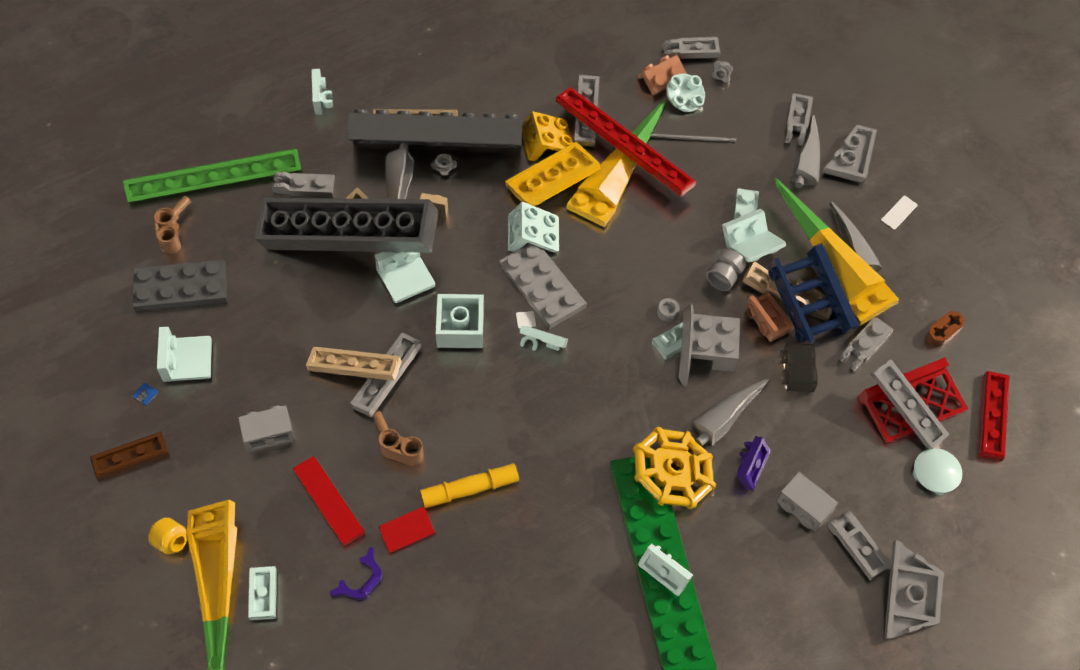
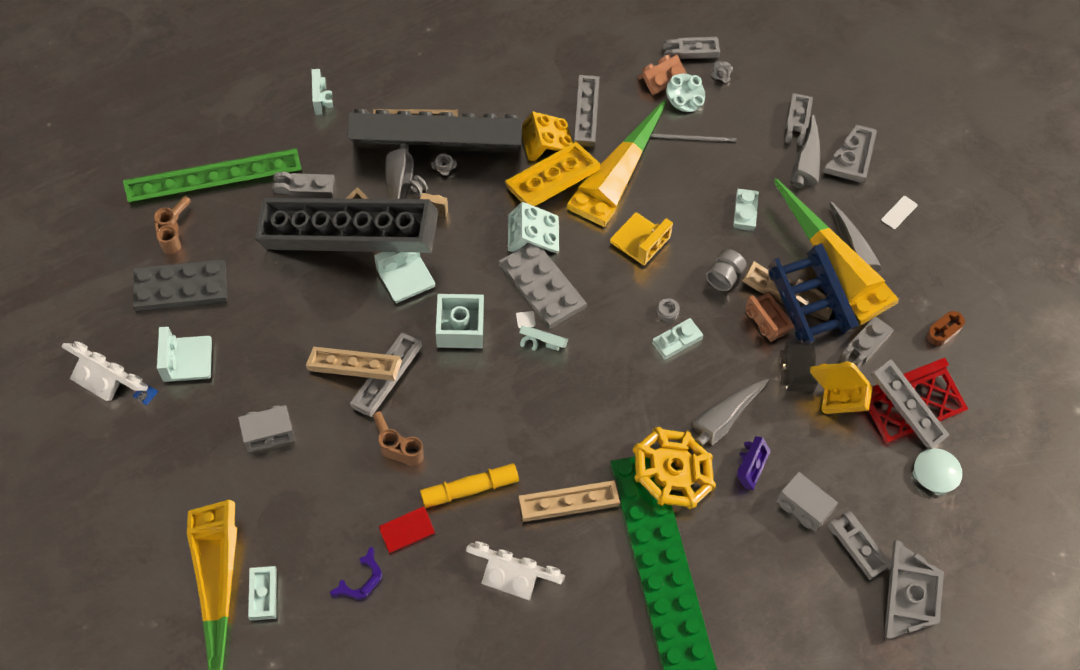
(99, 375): none -> white bracket
(129, 455): reddish brown tile -> none
(168, 536): yellow head -> none
(328, 501): red tile -> none
(417, 185): none -> light grey bush
(510, 573): none -> white bracket
(568, 501): none -> tan plate
(626, 141): red tile -> none
(641, 237): none -> yellow bracket
(665, 569): light aqua plate -> none
(708, 339): light grey piece -> none
(751, 237): light aqua bracket -> none
(843, 387): none -> yellow bracket
(994, 416): red tile -> none

